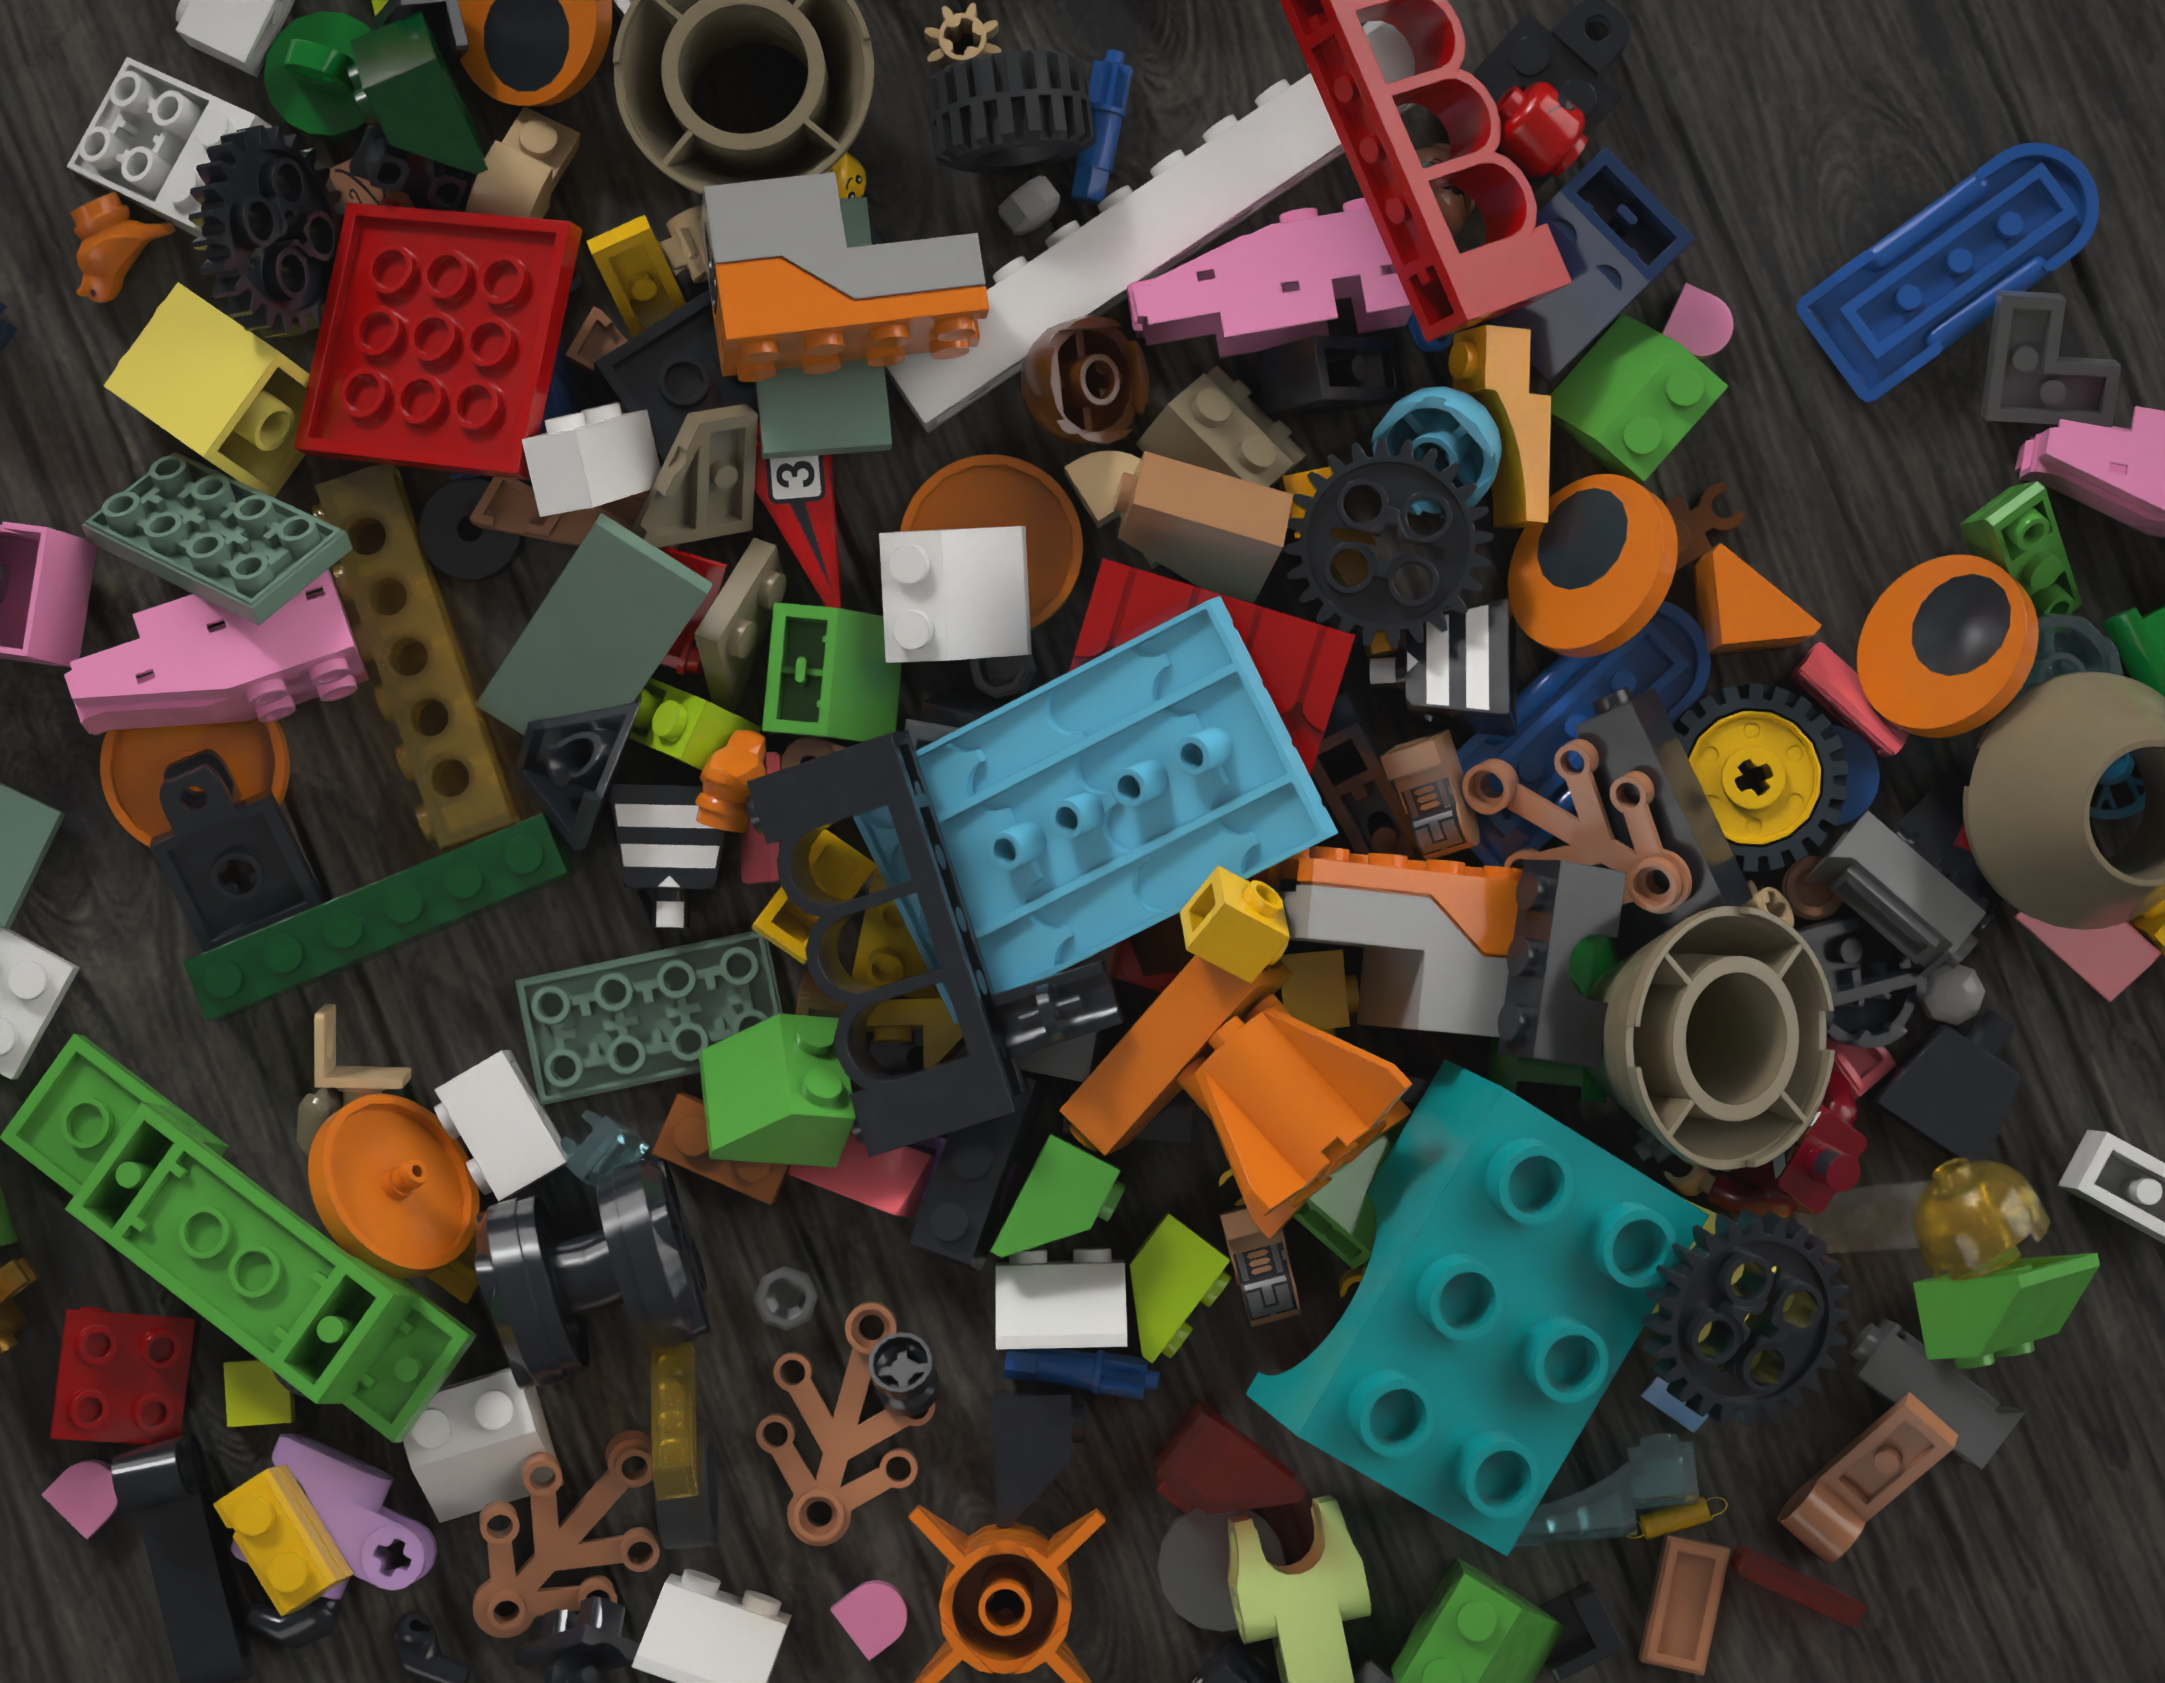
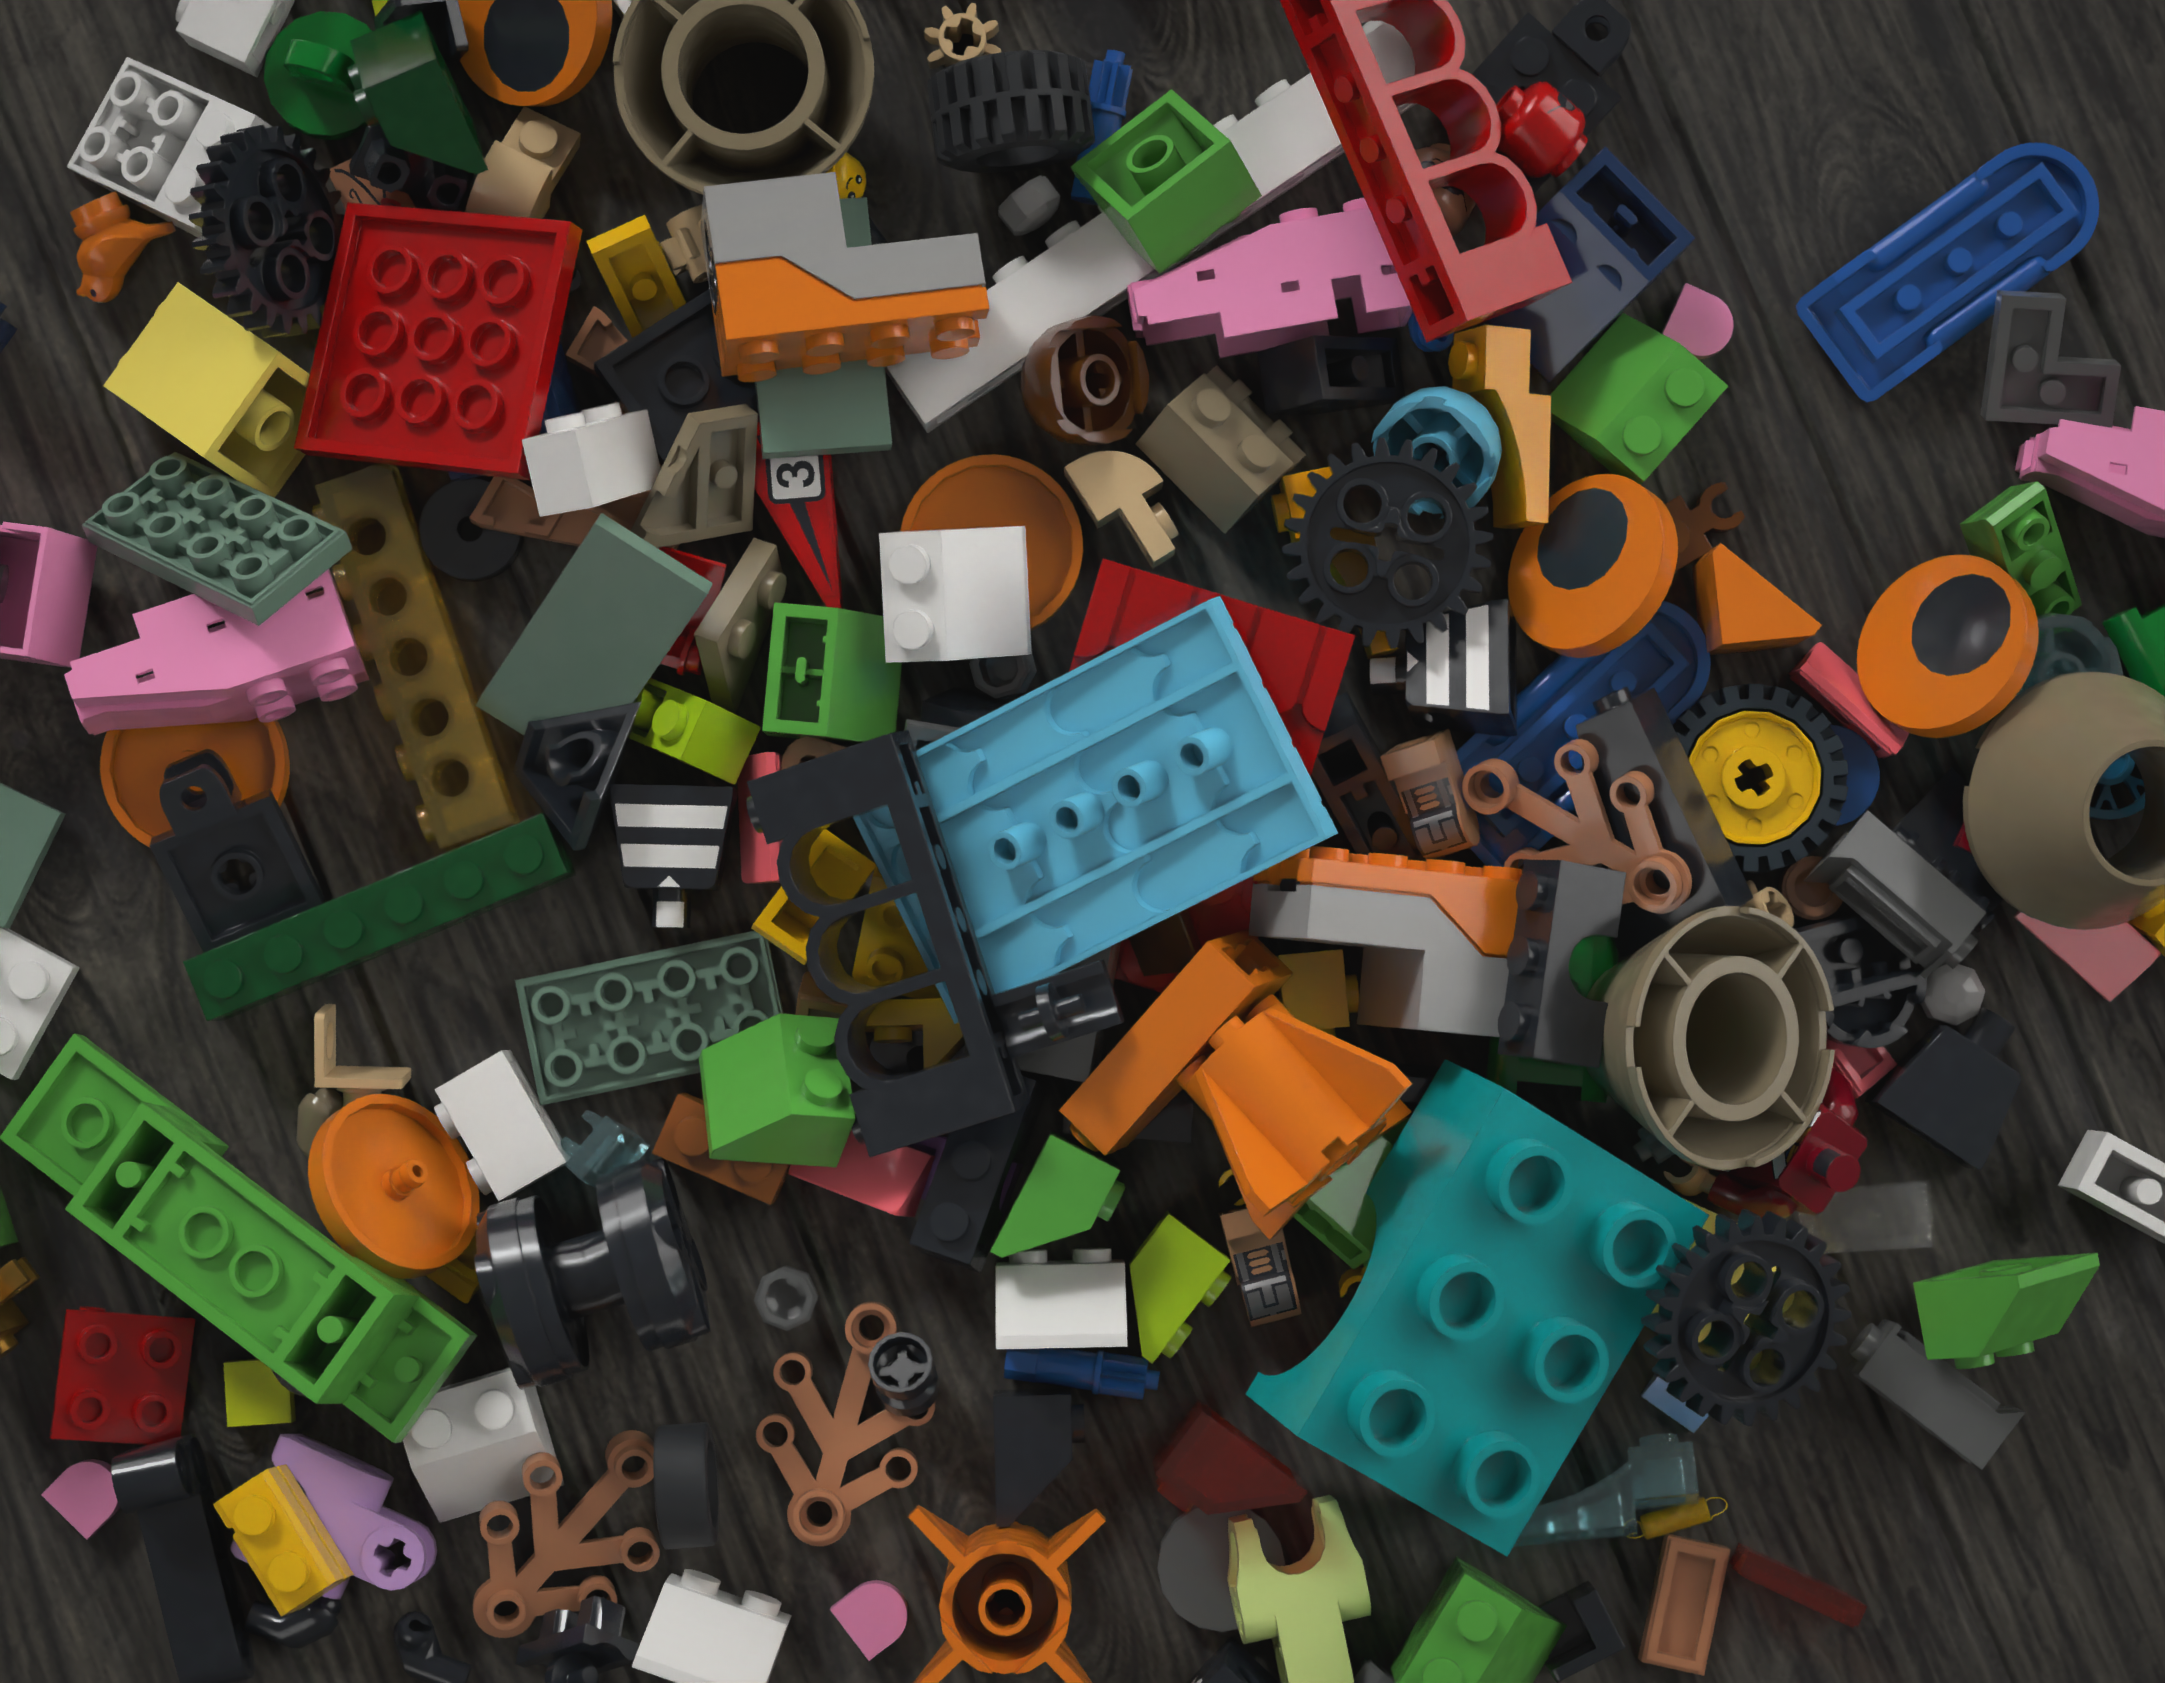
(674, 1422): clear yellow piece -> none
(725, 781): orange animal -> none
(1167, 180): none -> bright green slope
(1203, 524): medium nougat slope -> none
(1235, 924): yellow brick -> none
(1866, 1477): nougat plate -> none
(1976, 1217): clear yellow cylinder -> none

